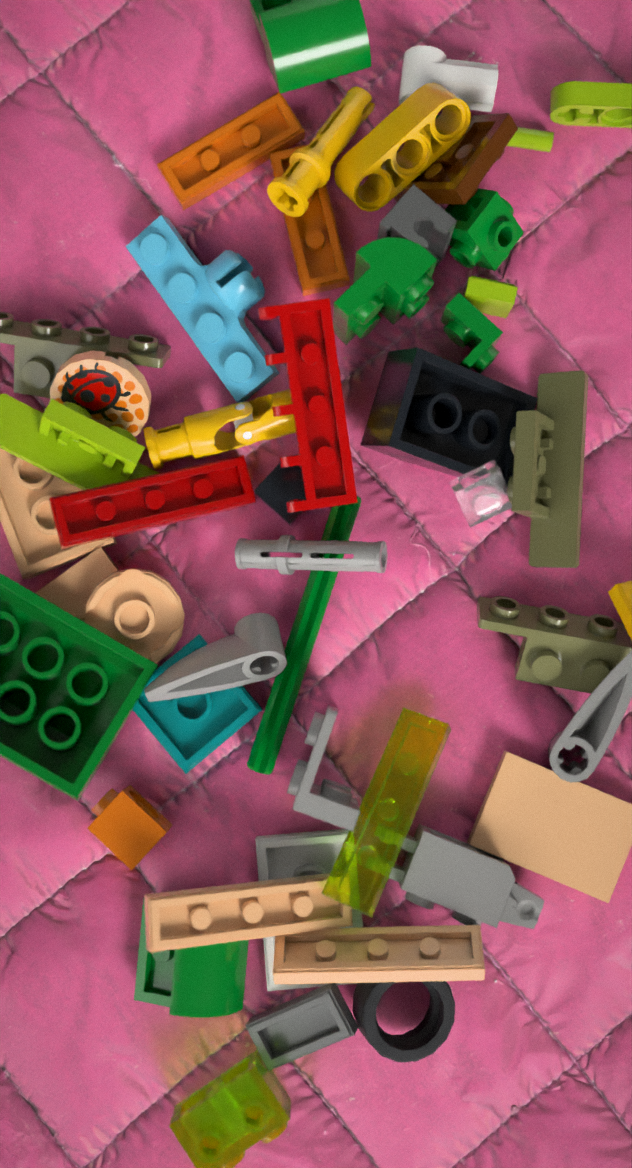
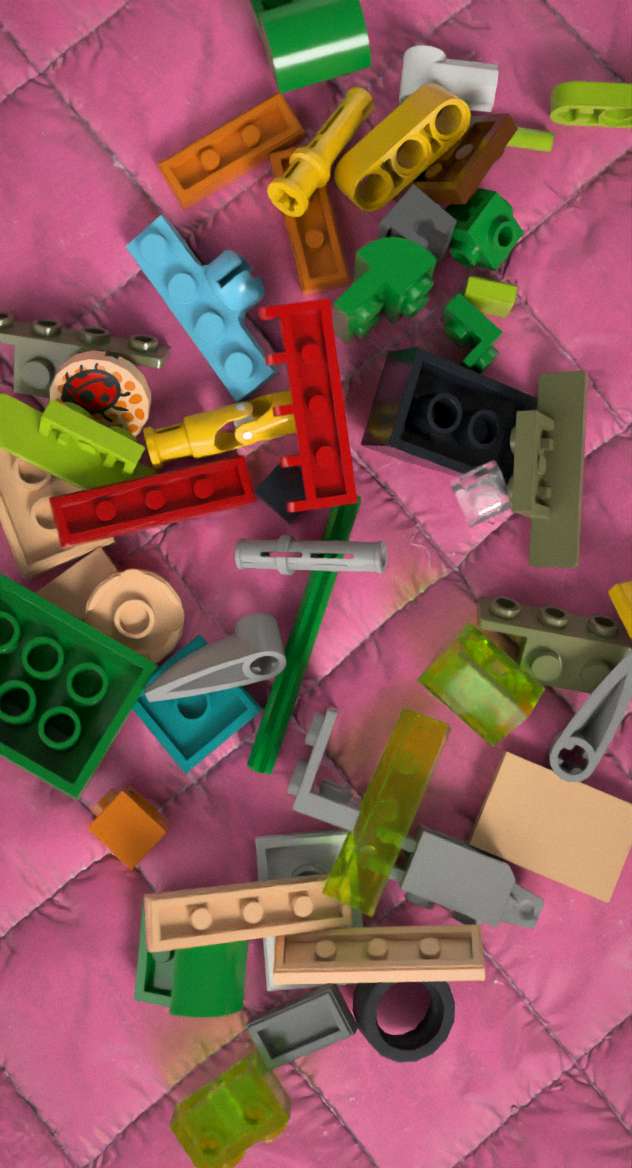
(481, 684): none -> clear neon green brick

